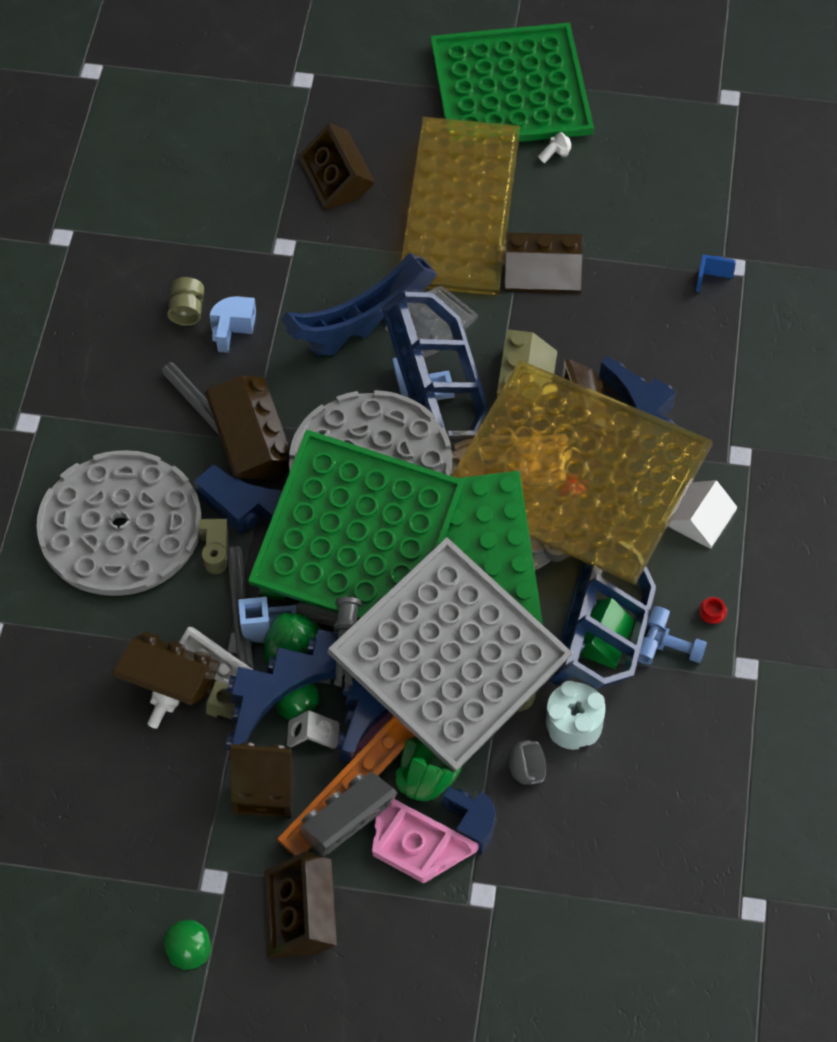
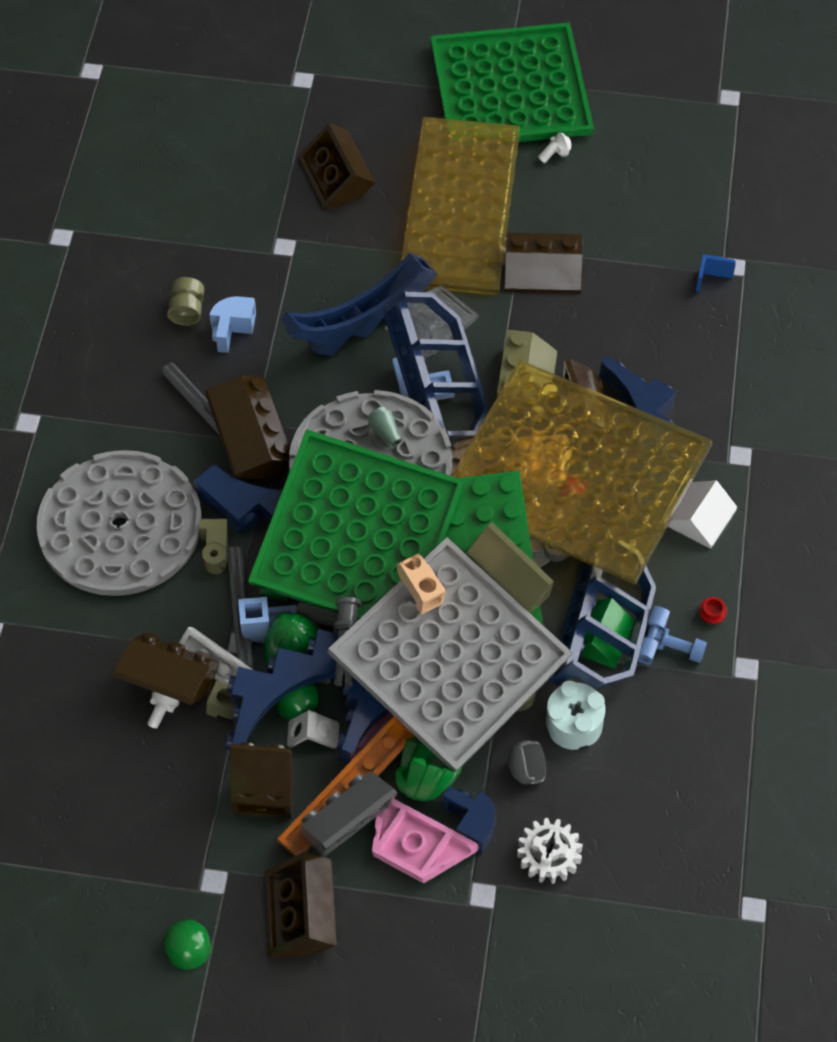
(384, 425): none -> sand green cone
(421, 583): none -> light nougat leg
(510, 568): none -> olive slope
(562, 854): none -> white gear

